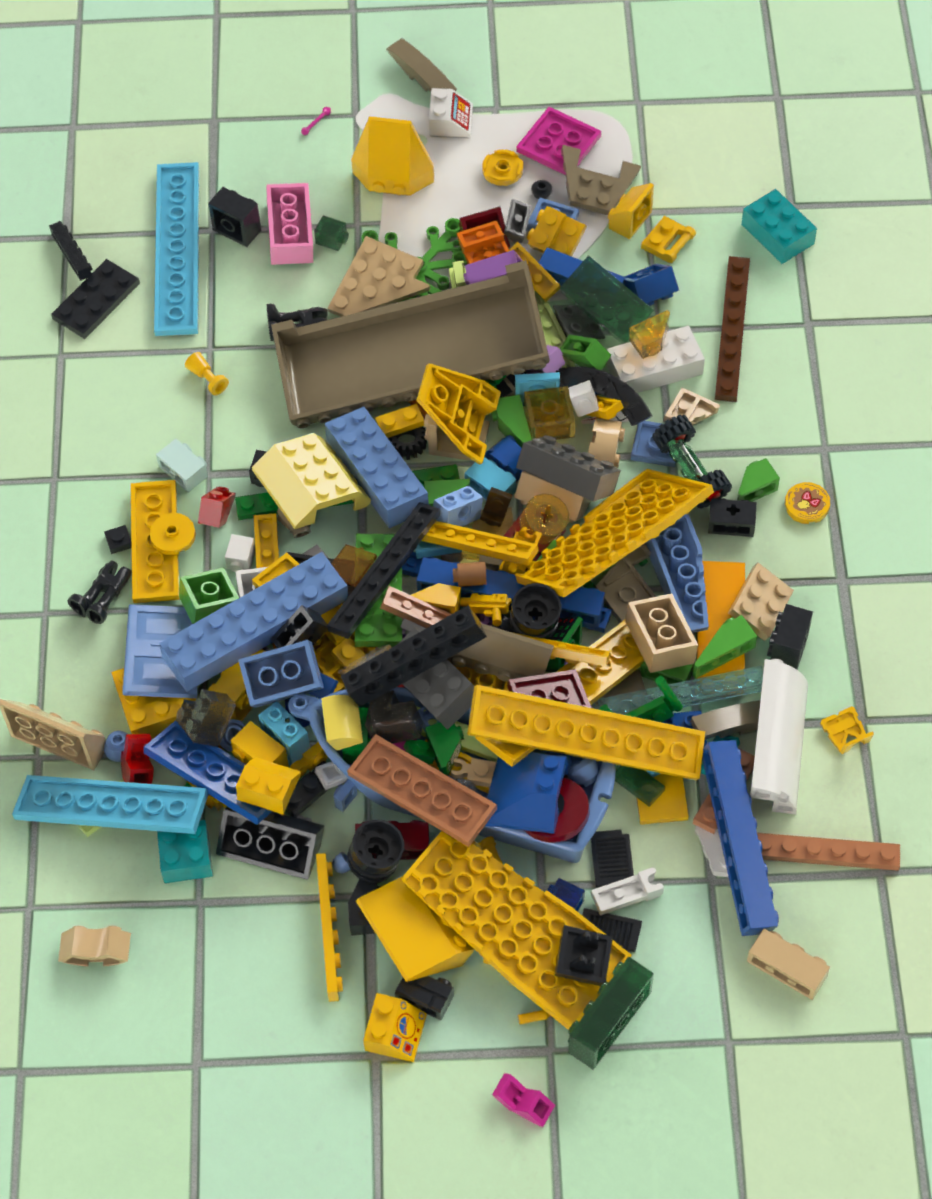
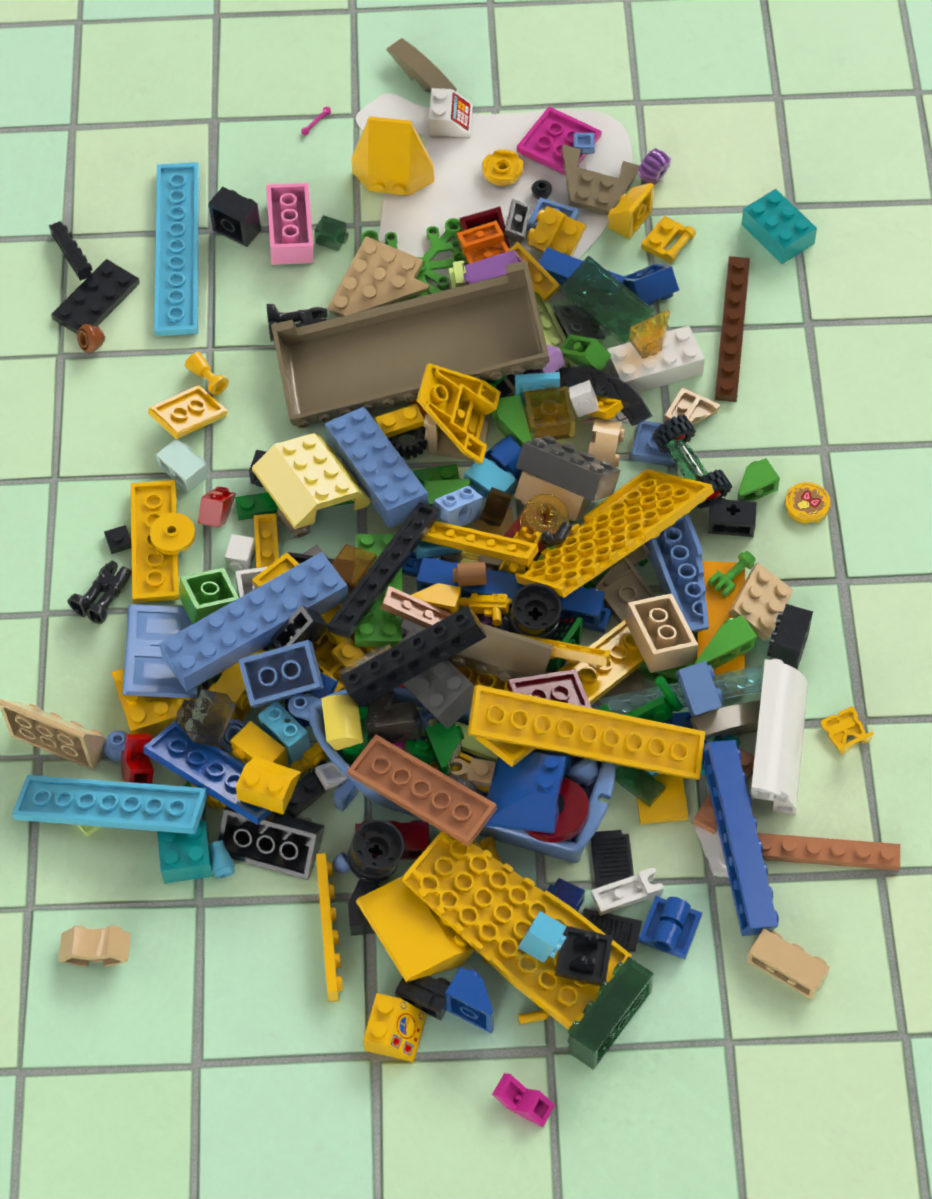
(90, 338): none -> dark orange cone
(187, 412): none -> yellow tile
(221, 860): none -> medium azure cone
(469, 999): none -> blue slope
(543, 937): none -> medium azure brick
(557, 538): none -> black arm
(585, 142): none -> medium blue tile
(654, 166): none -> medium lavender gear
(670, 926): none -> blue plate
(699, 688): none -> medium blue brick
(746, 560): none -> bright green hinge

